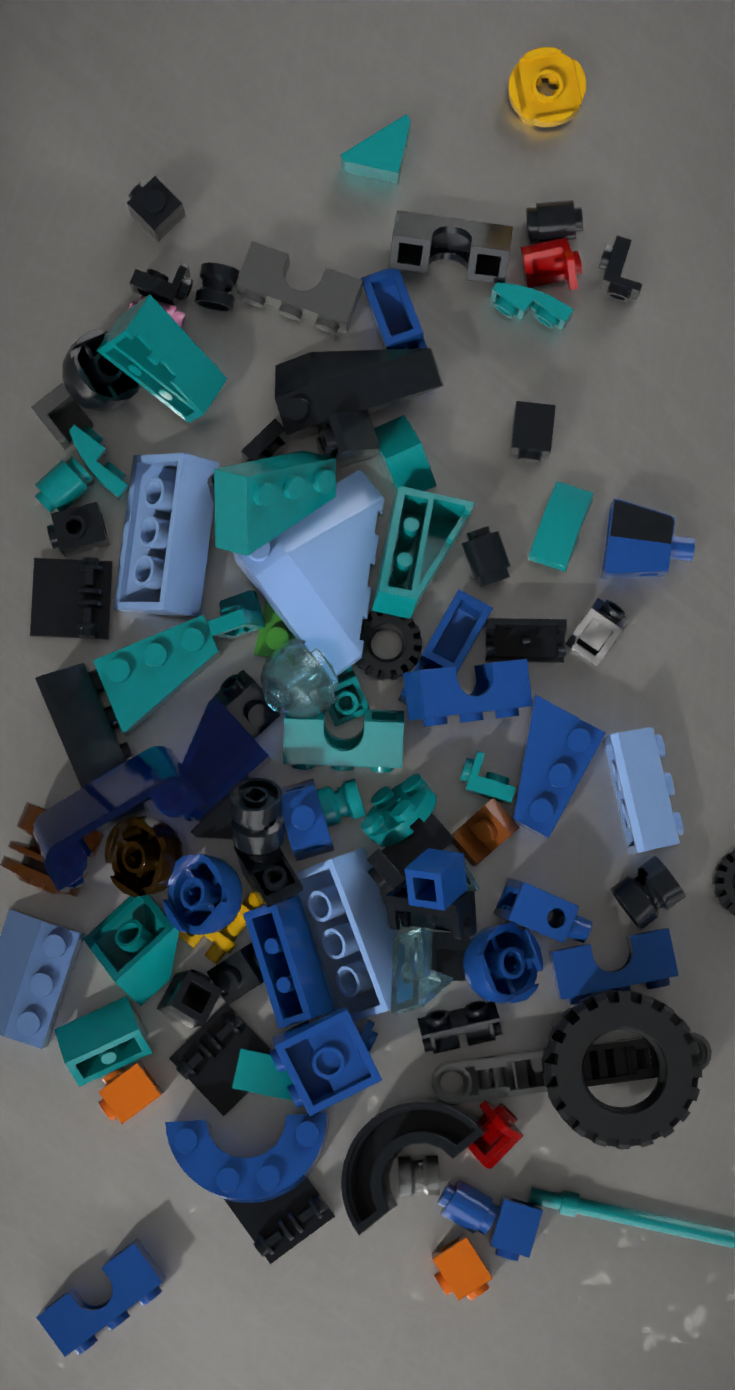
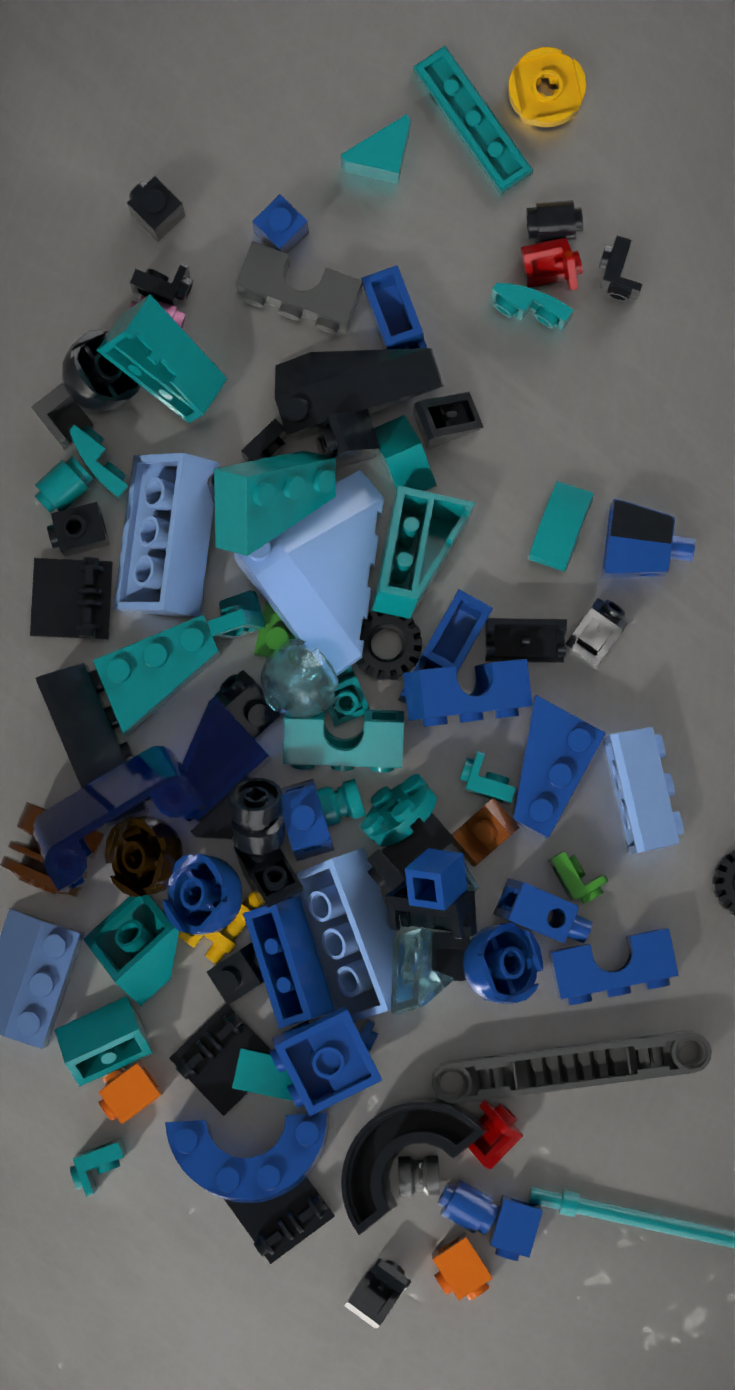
(74, 1321): blue arch -> none
(102, 1158): none -> teal bracket
(190, 998): black brick -> none
(217, 287): black wheel -> none
(280, 225): none -> blue brick
(377, 1292): none -> black bracket
(426, 238): black arch -> none
(442, 1027): black hinge -> none
(446, 418): none -> black slope
(472, 120): none -> teal tile
(486, 556): black brick -> none
(532, 431): black brick -> none
(569, 873): none -> bright green bracket
(648, 892): black wheel -> none
(677, 1065): black tyre -> none

